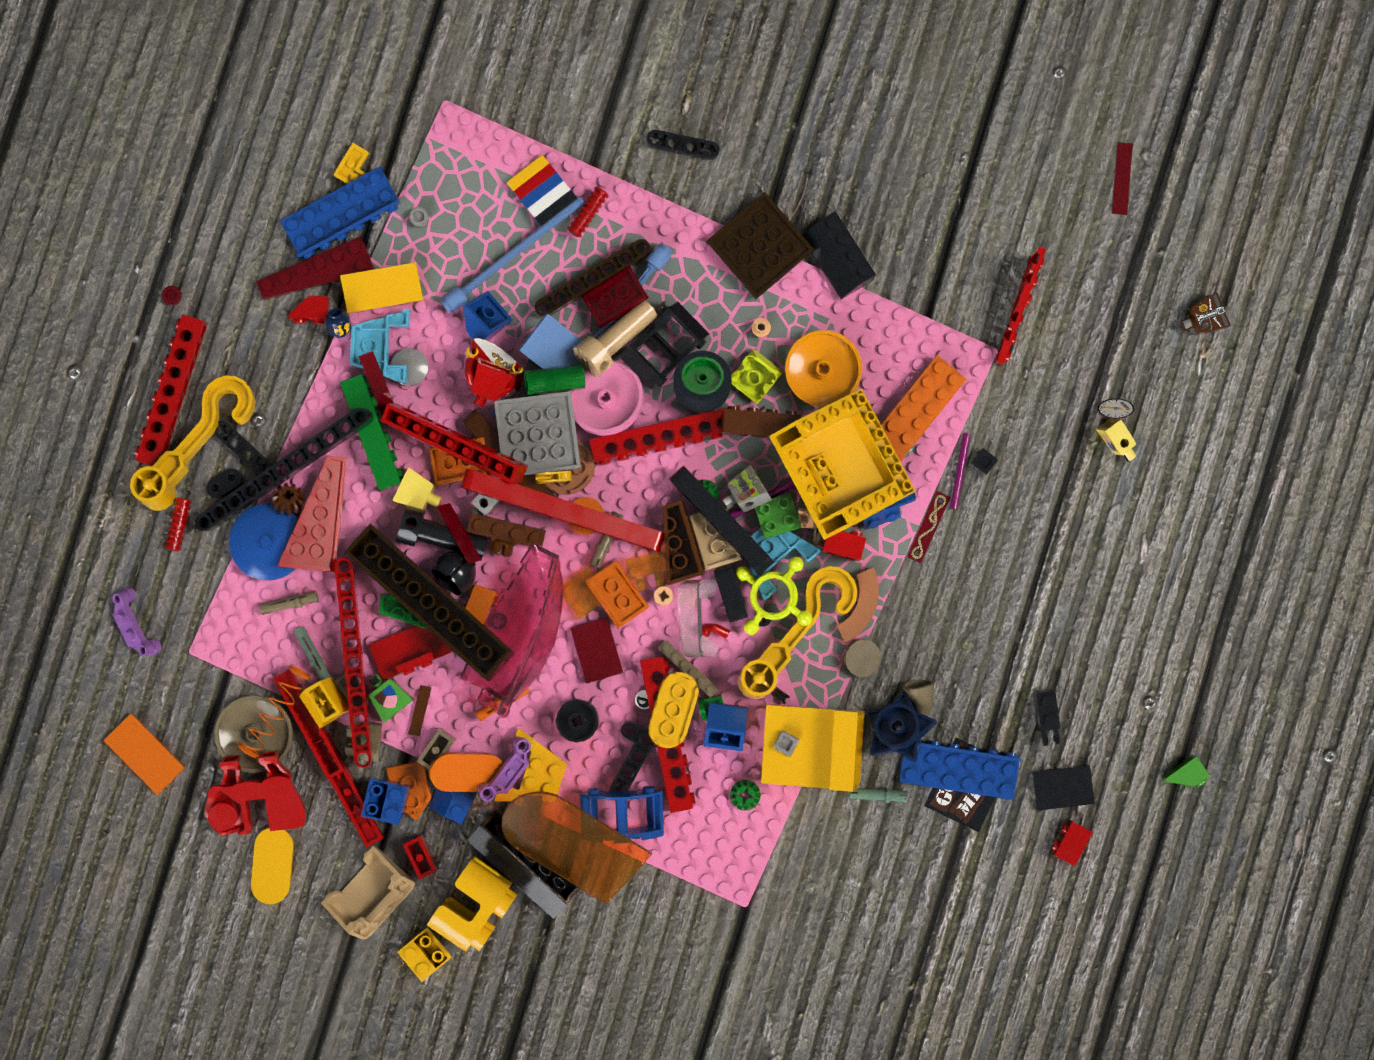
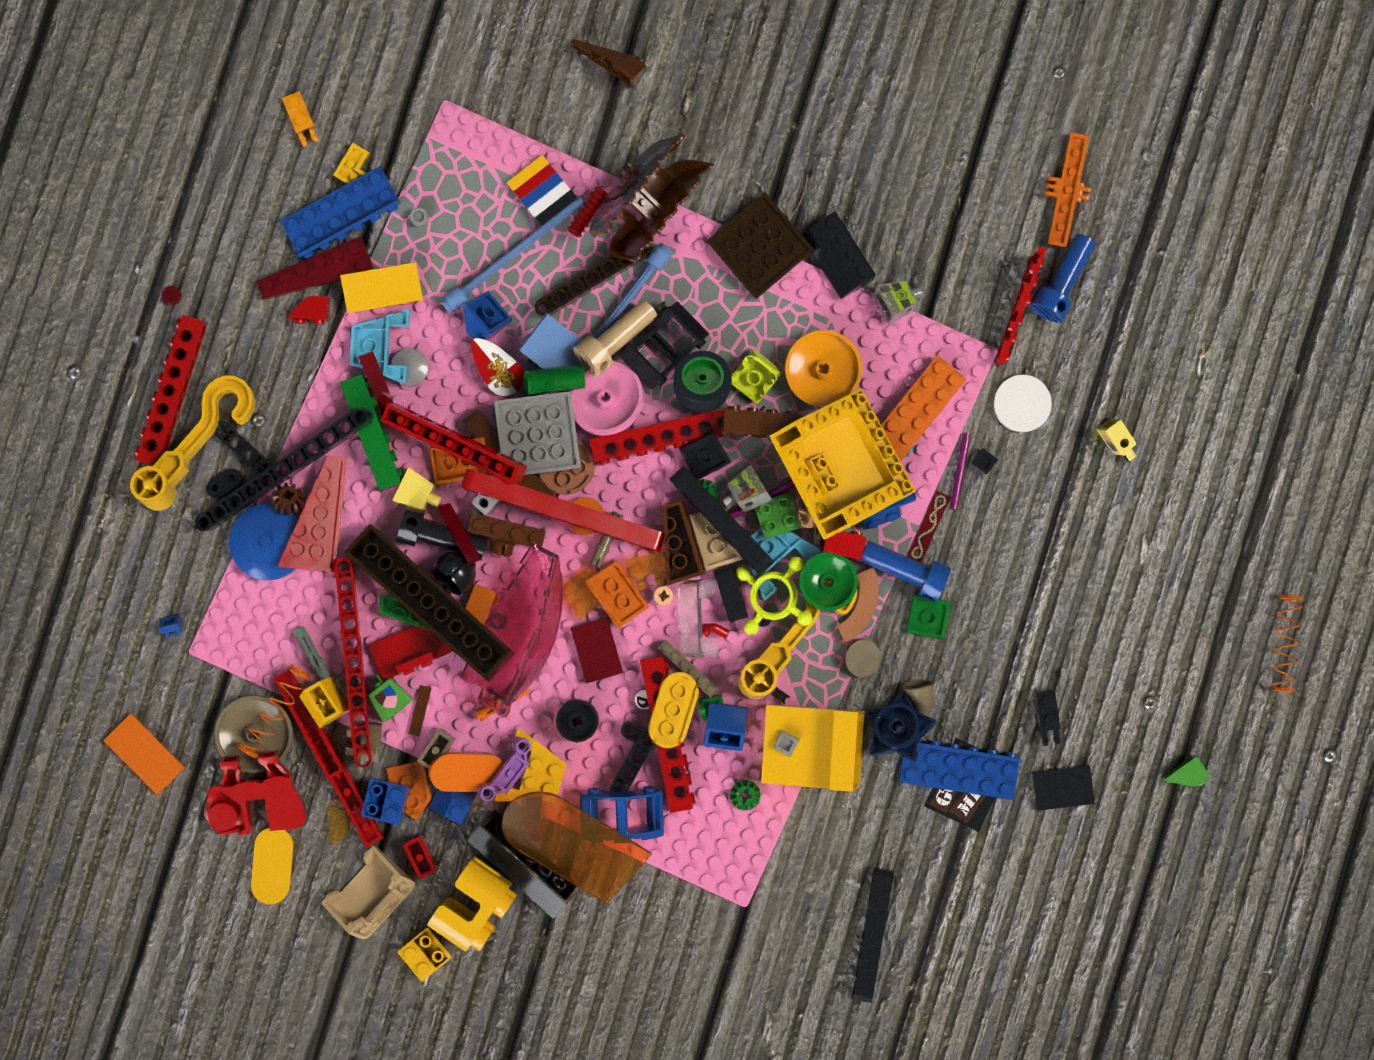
(129, 626): medium lavender plate -> none
(170, 624): none -> blue tile
(177, 525): red piece -> none
(297, 600): dark tan pin -> none
(299, 116): none -> light orange hinge
(337, 824): none -> clear yellow tile
(338, 323): dark blue head -> none
(488, 379): red torso -> none
(553, 477): yellow piece -> none
(615, 297): dark red tile -> none
(619, 64): none -> reddish brown wedge
(651, 193): none -> reddish brown animal
(683, 142): black beam -> none
(705, 455): none -> black tile
(756, 331): light nougat plate -> none
(838, 571): none -> green dish
(872, 935): none -> black beam
(879, 795): sand green pin -> none
(897, 299): none -> torso
(928, 617): none -> green tile
(929, 578): none -> blue piece
(1022, 403): none -> white tile
(1053, 300): none -> blue piece
(1067, 190): none -> orange hinge
(1071, 842): red brick -> none
(1115, 408): white sticker -> none
(1122, 178): dark red sticker -> none
(1206, 316): torso -> none
(1286, 597): none -> orange piece

